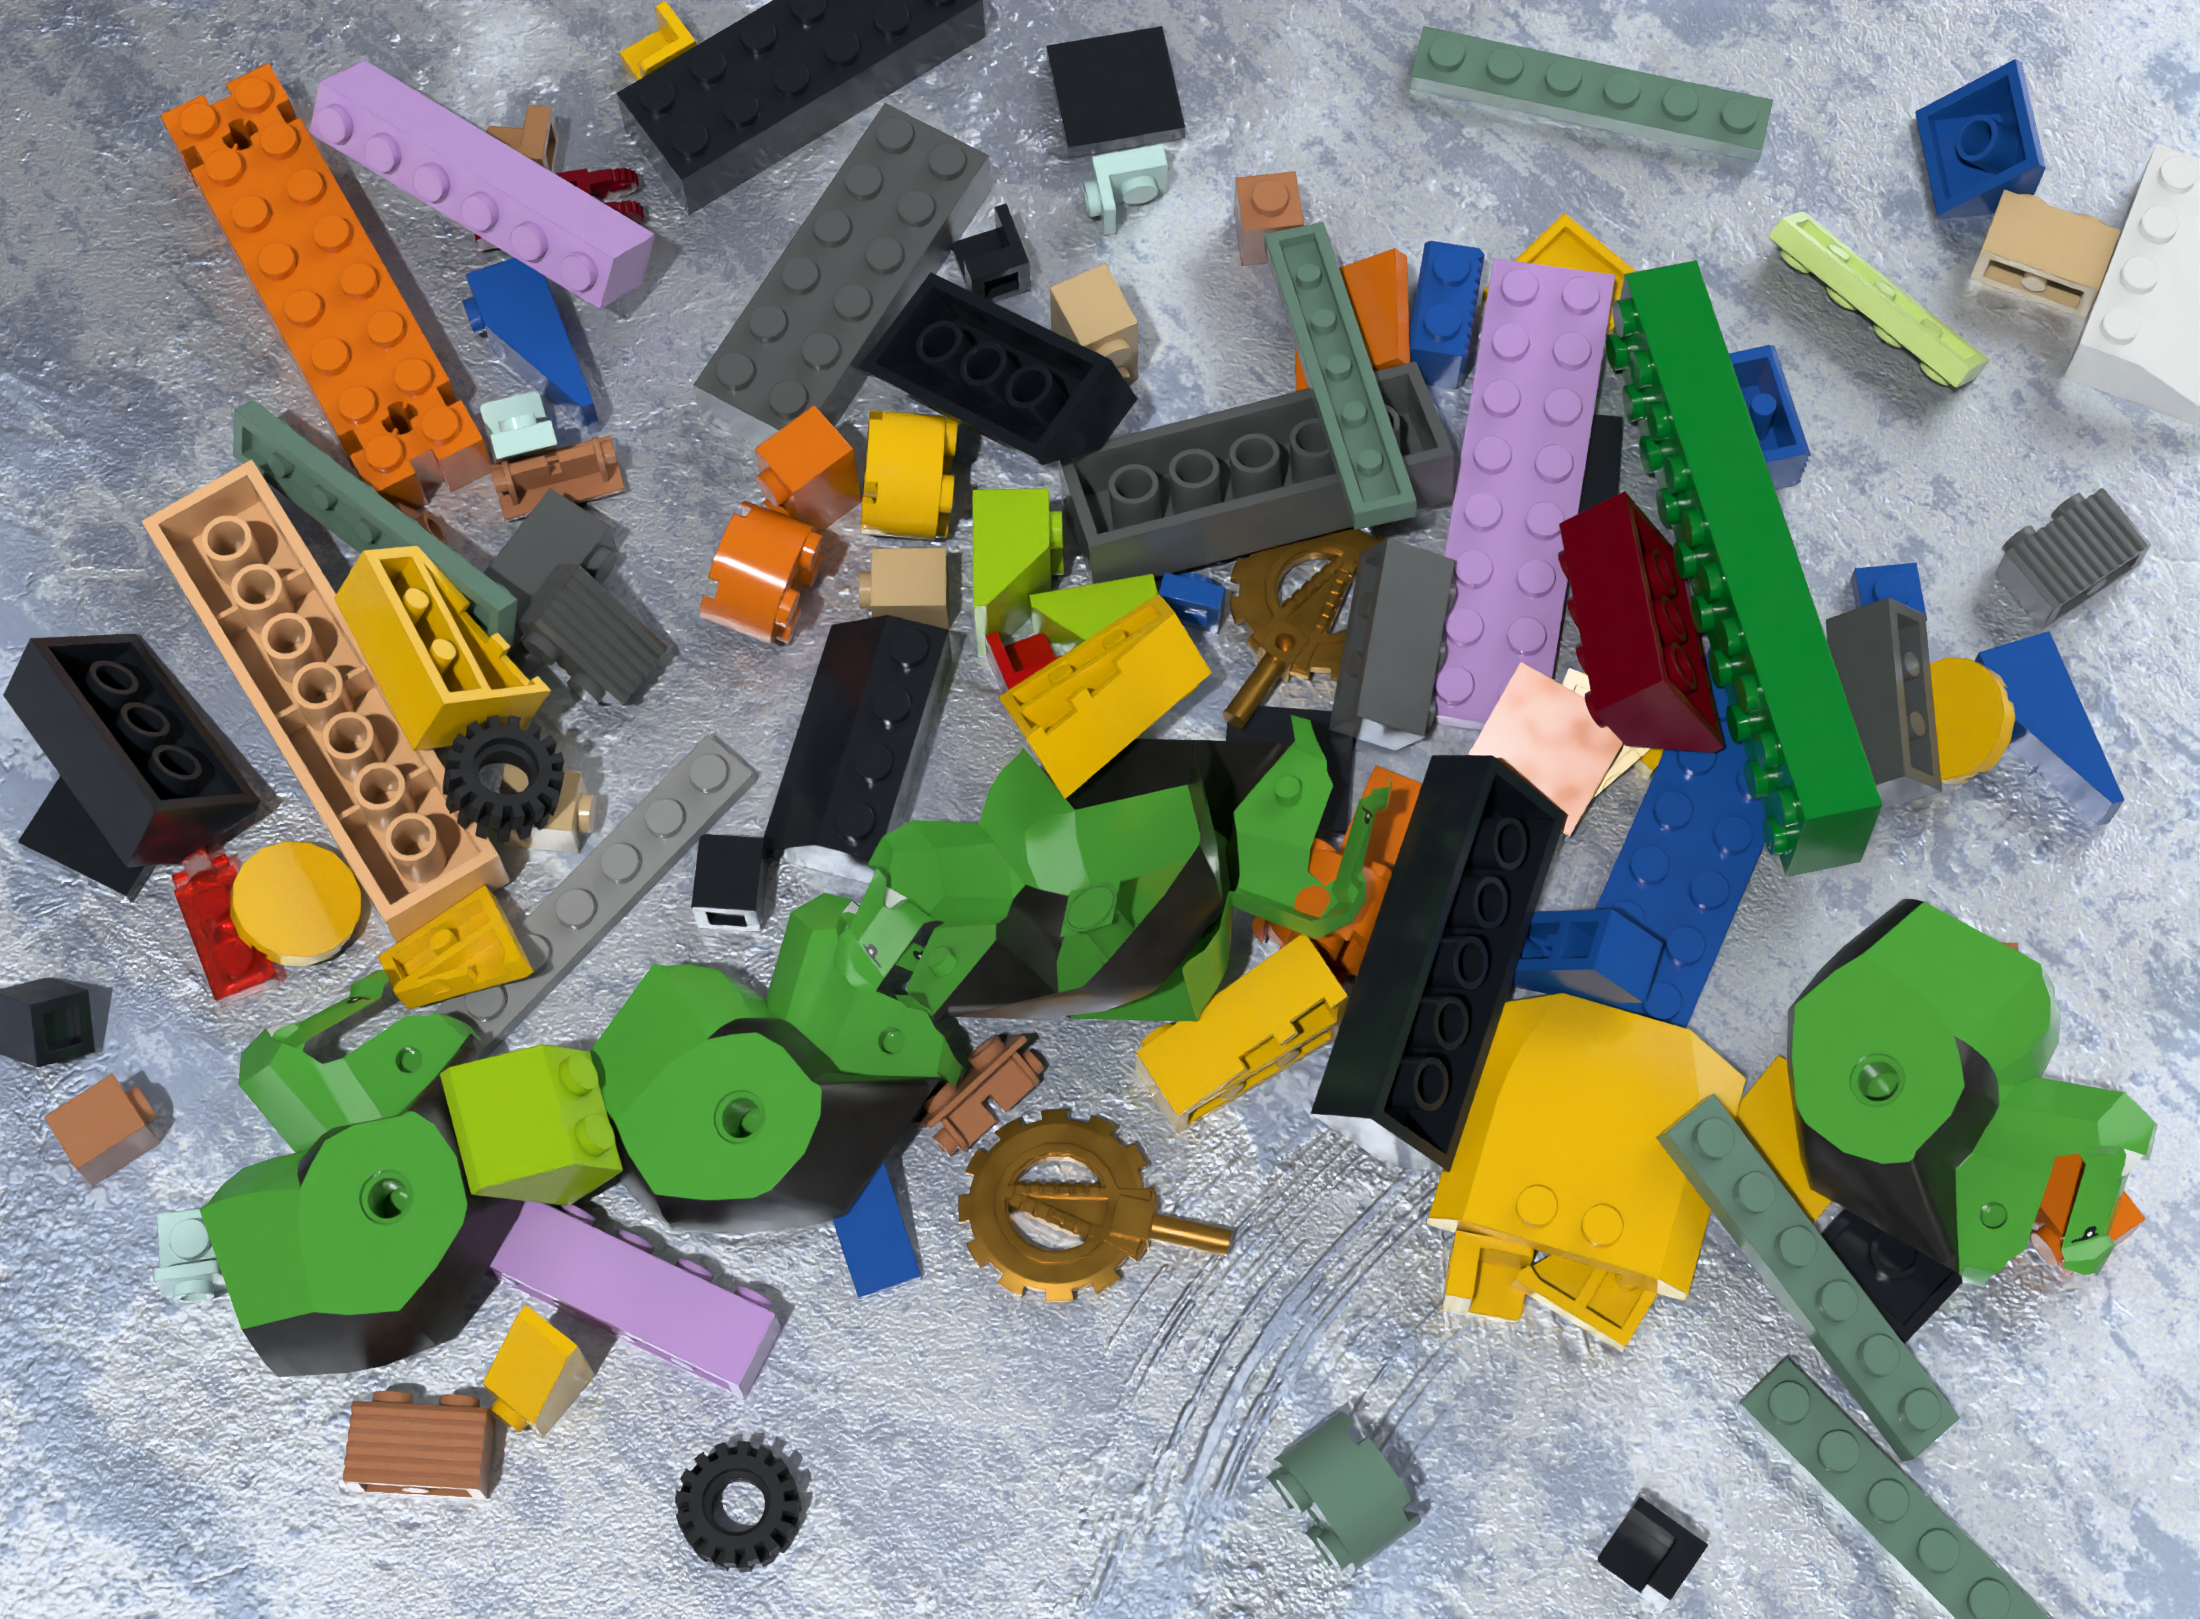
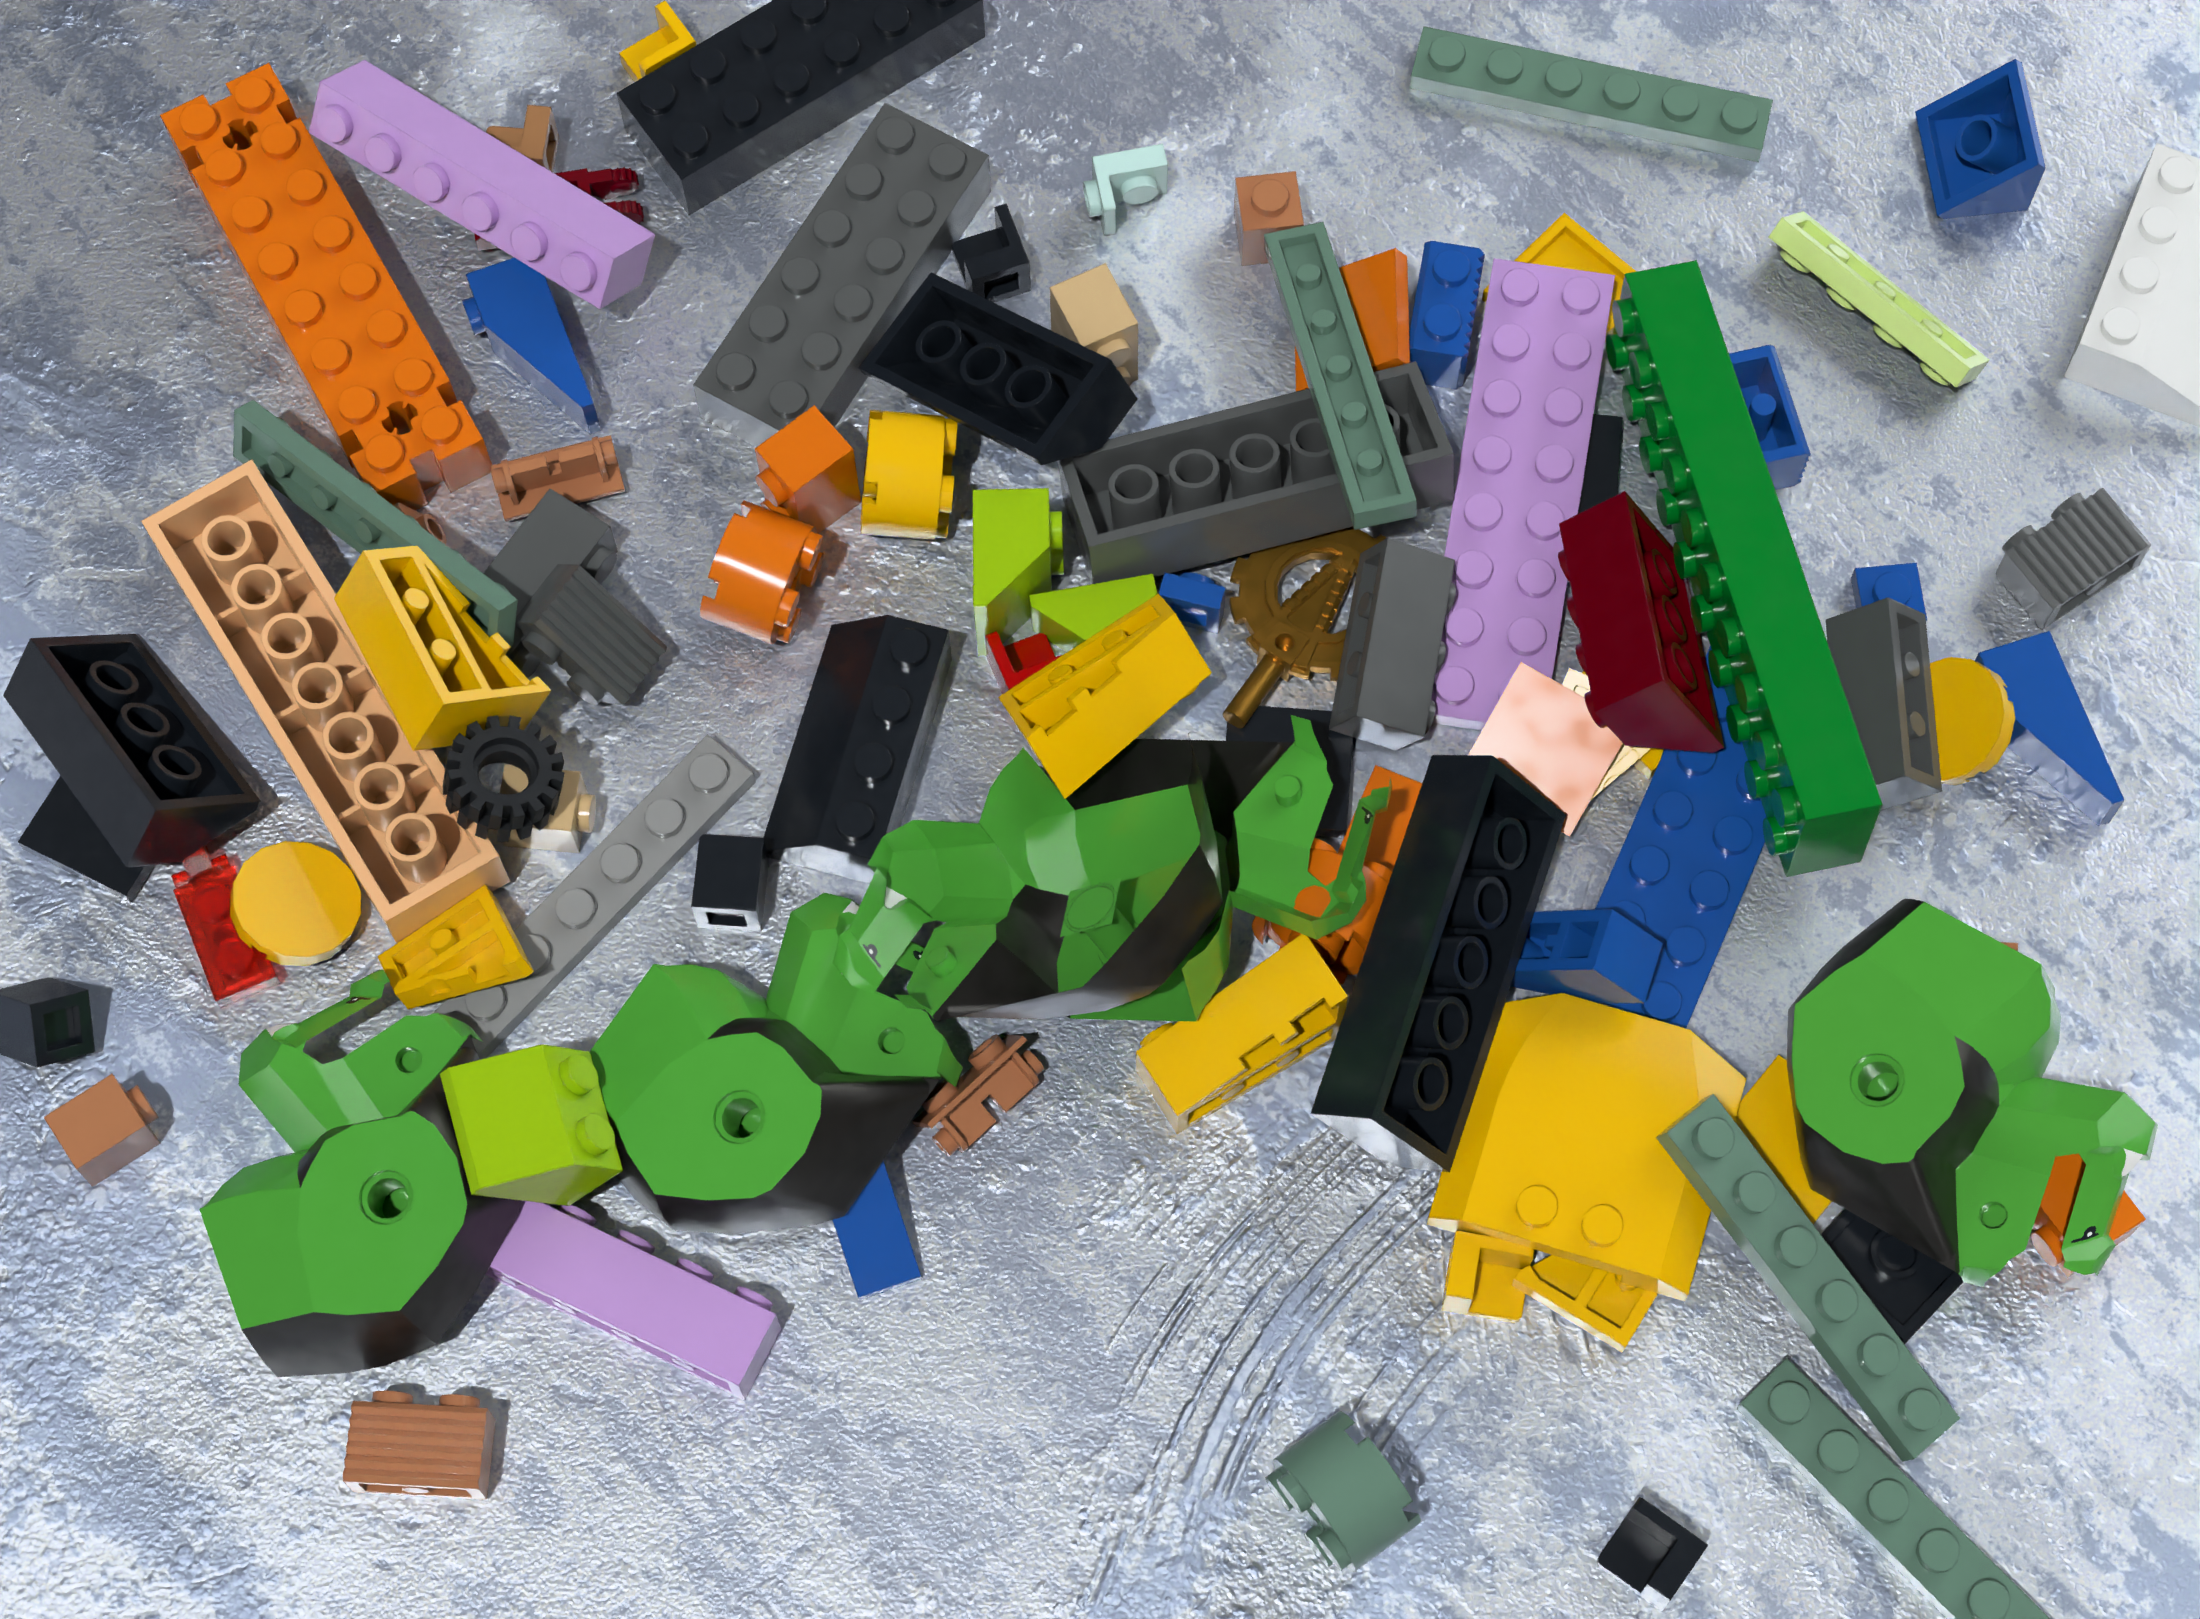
(186, 1258): light aqua bracket -> none
(517, 427): light aqua bracket -> none
(535, 1375): yellow slope -> none
(729, 1466): black tyre -> none
(907, 585): tan brick -> none
(1109, 1217): pearl gold bar -> none
(1115, 91): black tile -> none
(2045, 253): tan brick -> none

